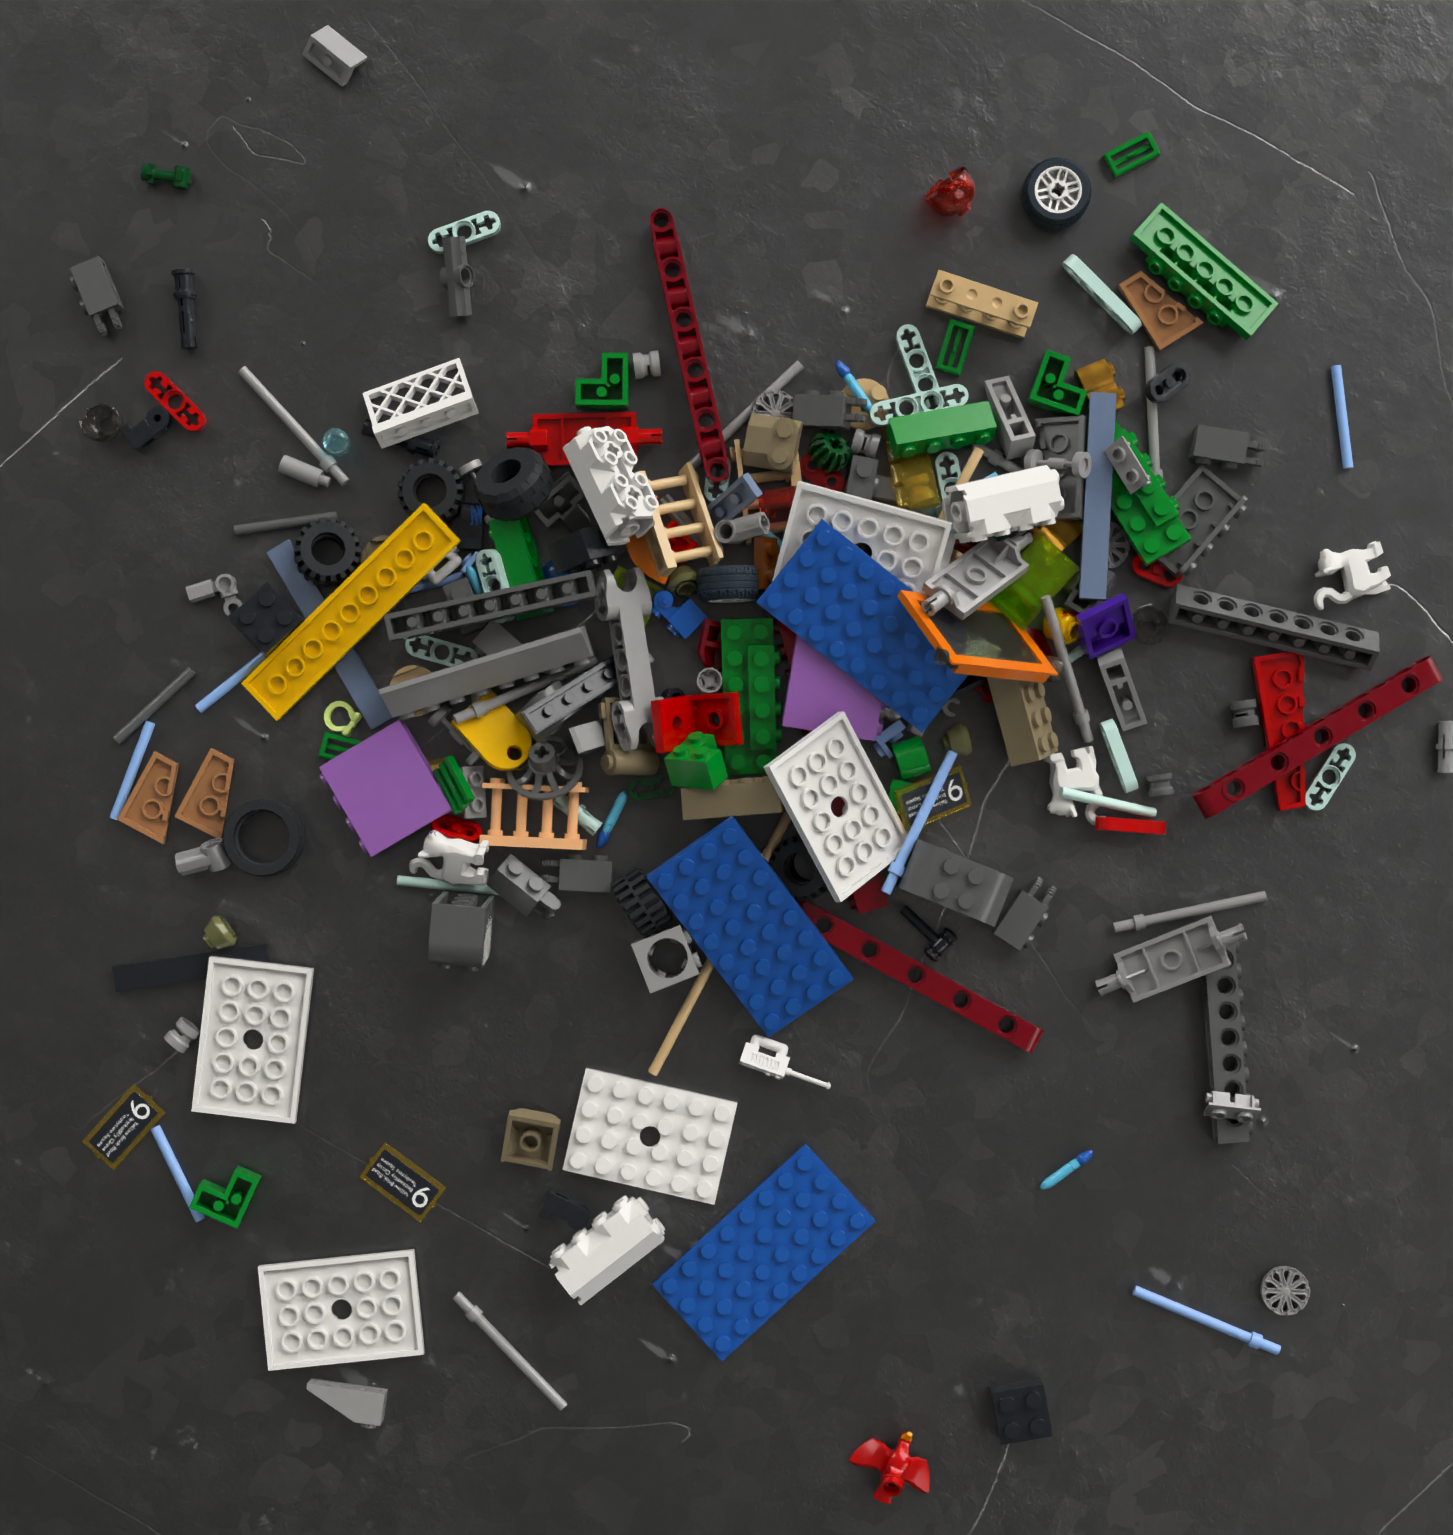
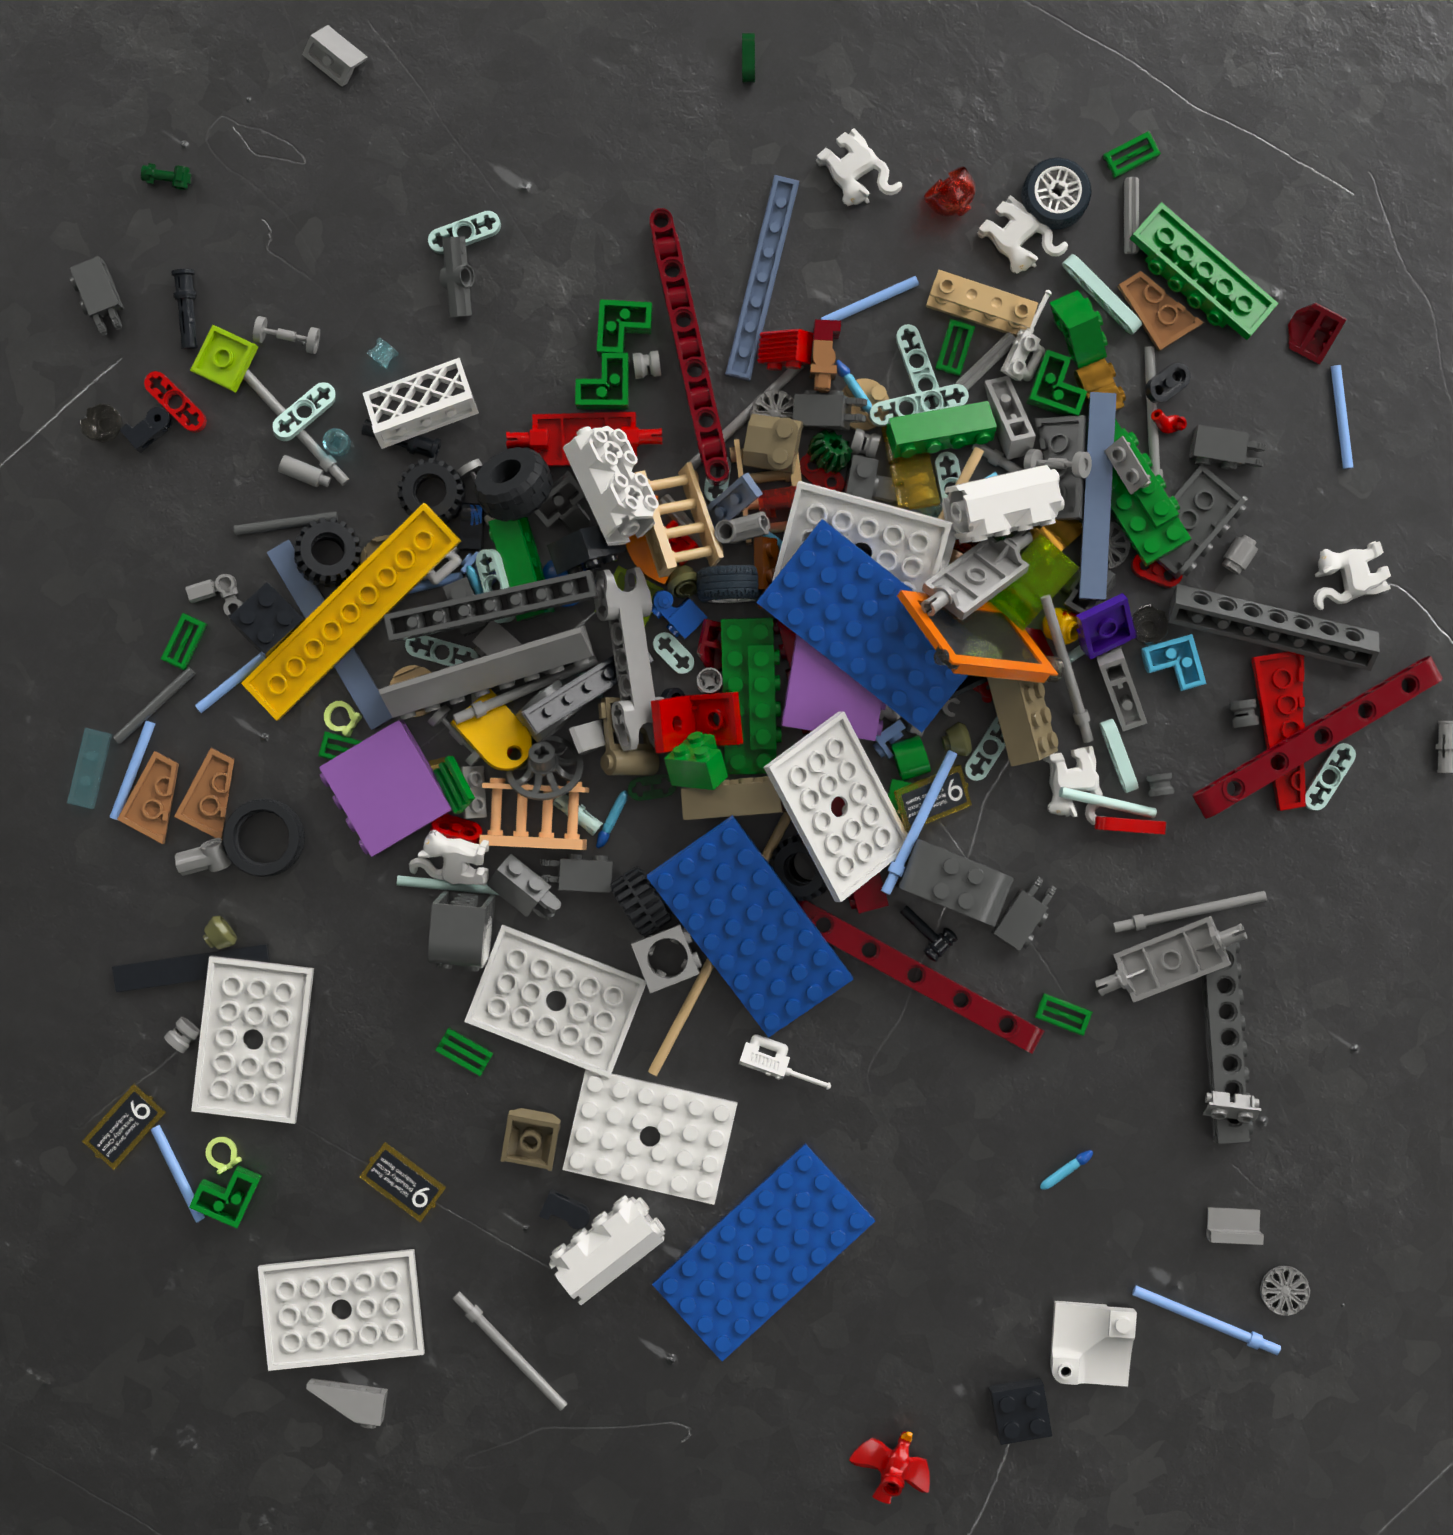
(89, 768): none -> clear light blue tile
(193, 645): none -> green tile
(224, 358): none -> lime tile
(234, 1159): none -> yellowish green piece
(260, 331): none -> light grey wheel
(322, 405): none -> light aqua beam
(382, 353): none -> clear light blue wheel
(445, 1041): none -> green tile
(515, 1006): none -> white plate
(619, 318): none -> green brick
(669, 657): none -> light aqua beam
(748, 57): none -> dark green beam
(762, 278): none -> sand blue tile
(785, 348): none -> red brick
(823, 355): none -> medium nougat hips
(853, 166): none -> white animal
(872, 300): none -> light blue bar
(979, 748): none -> light aqua beam
(987, 361): none -> light grey axle
(1017, 231): none -> white animal
(1024, 344): none -> white piece
(1042, 1006): none -> green tile
(1080, 328): none -> green brick
(1092, 1343): none -> white slope
(1131, 213): none -> light grey axle
(1168, 424): none -> red arm
(1176, 653): none -> medium azure brick
(1234, 1226): none -> light grey panel
(1240, 554): none -> light grey brick
(1314, 331): none -> dark red slope

